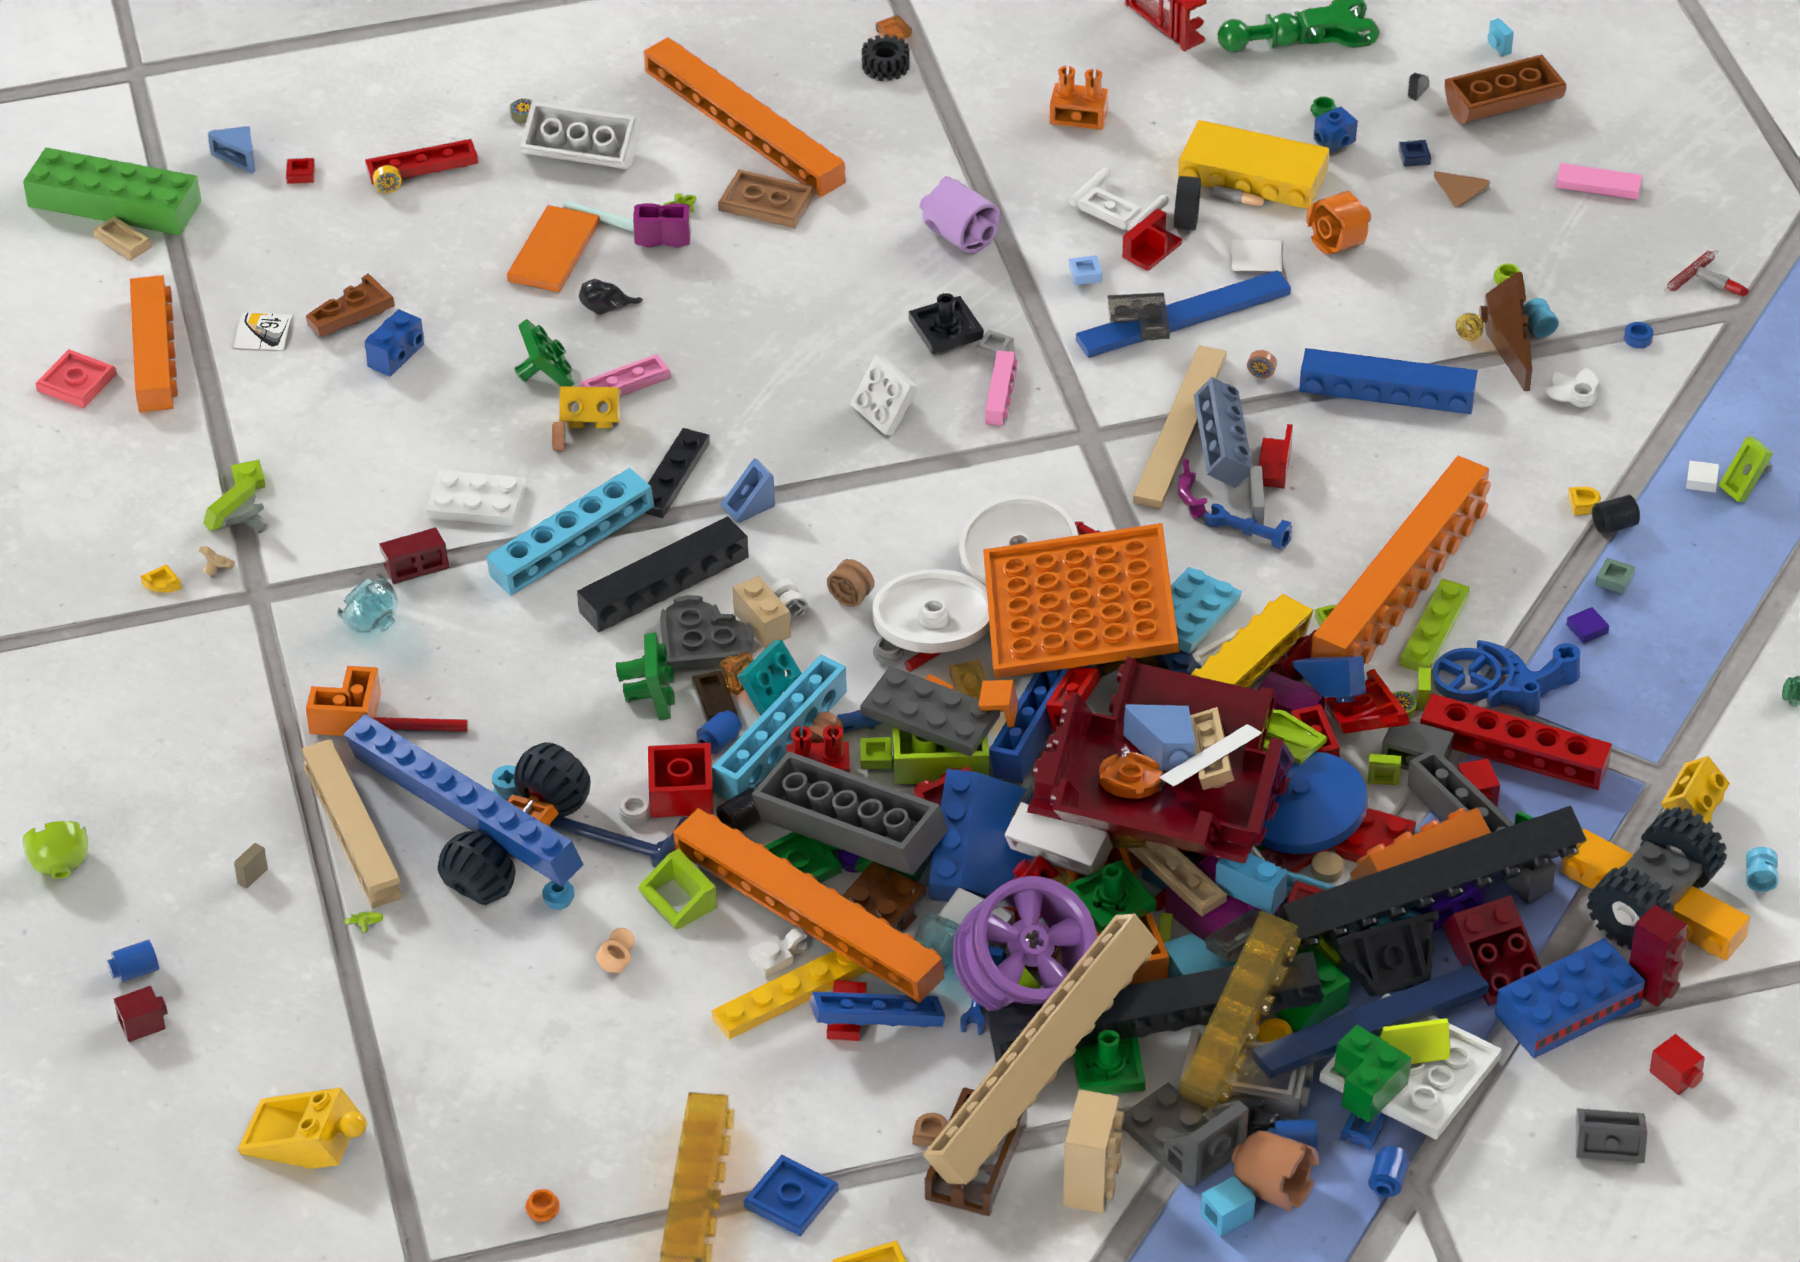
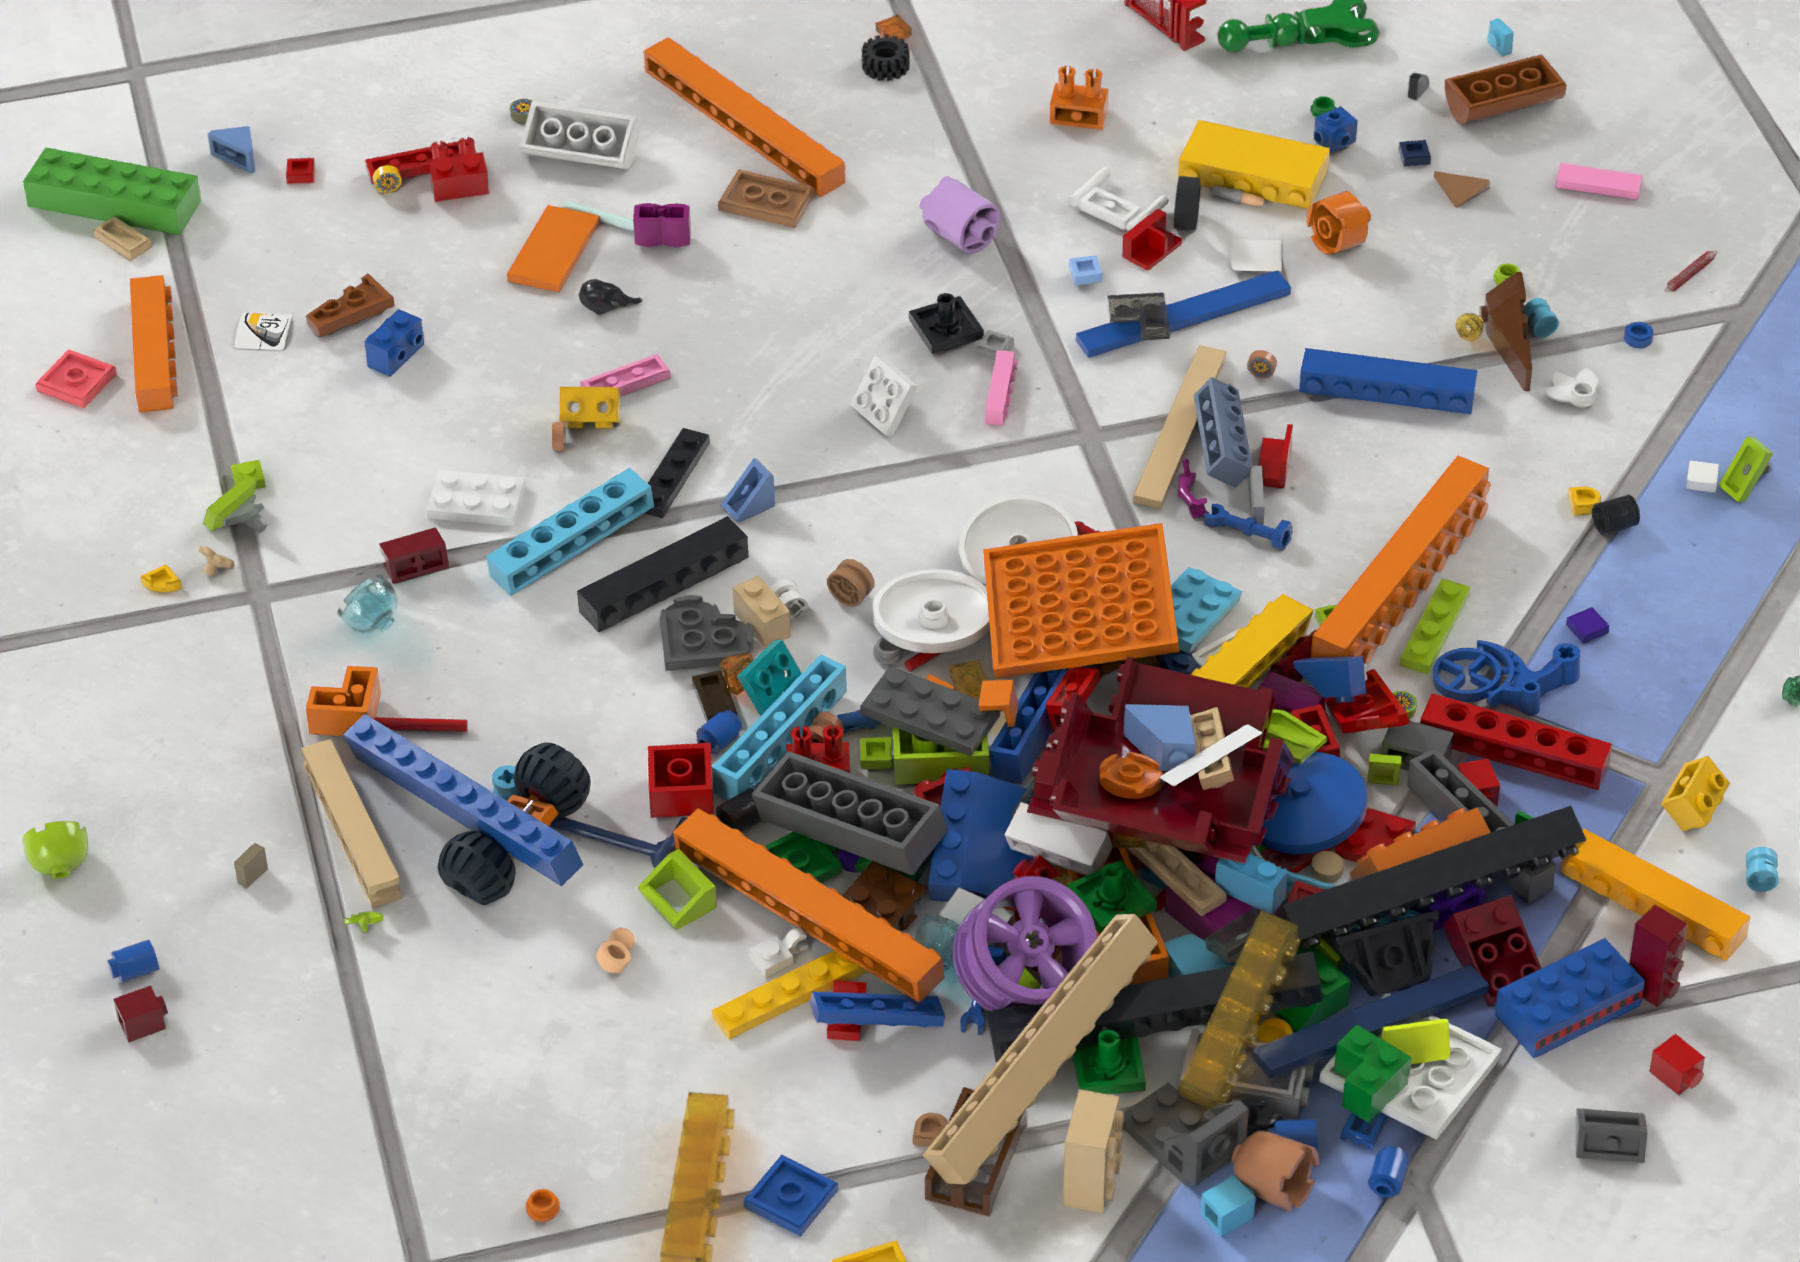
(303, 1128): yellow slope -> none
(457, 175): none -> red brick
(543, 355): green plate -> none
(557, 896): dark azure plate -> none
(634, 809): white tile -> none
(656, 673): green plate -> none
(687, 200): lime plant -> none
(1165, 926): lime tile -> none
(1423, 688): lime tile -> none
(1615, 575): sand green plate -> none
(1672, 857): black plate -> none
(1721, 281): light grey piece -> none

